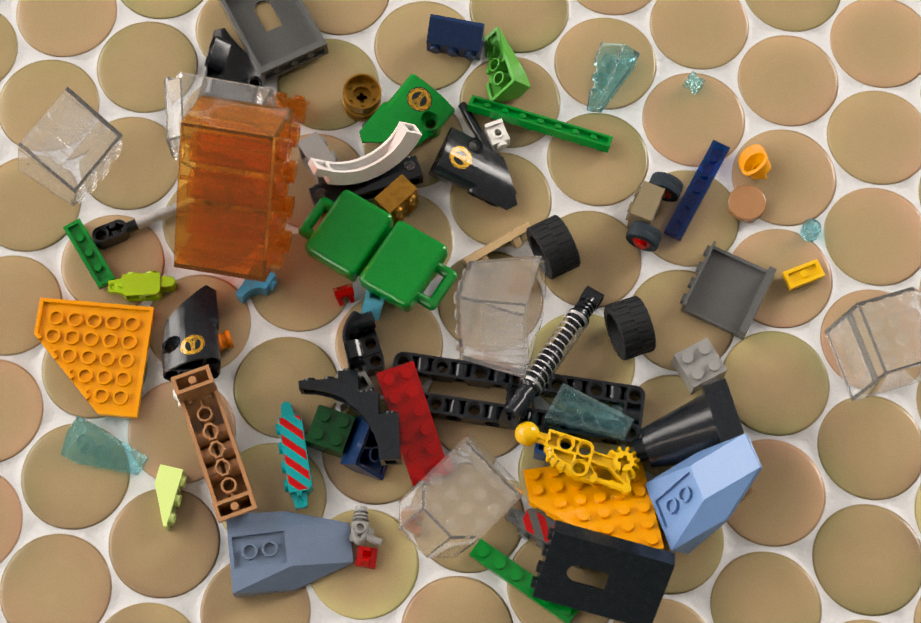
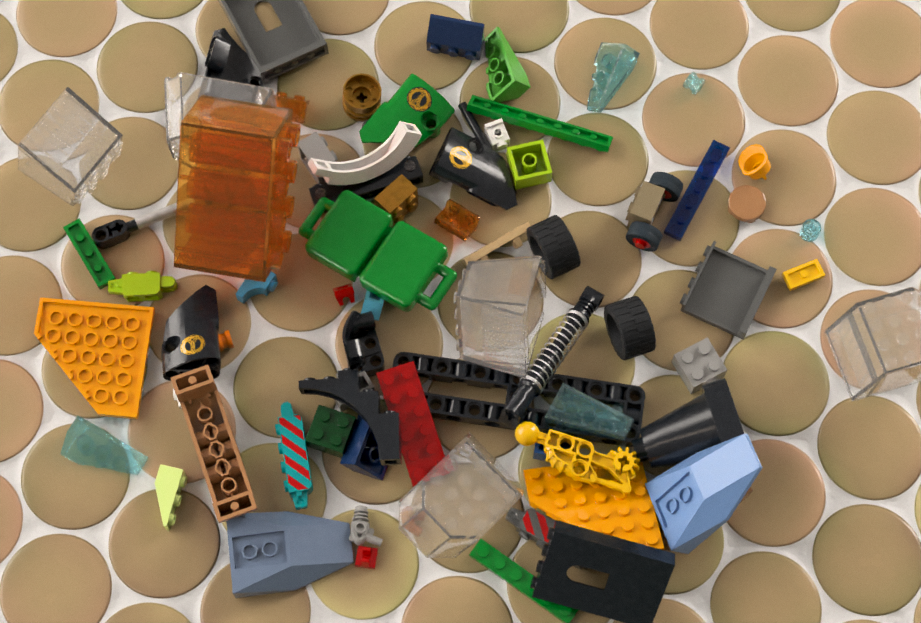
(457, 220): none -> clear orange bracket
(529, 164): none -> lime brick

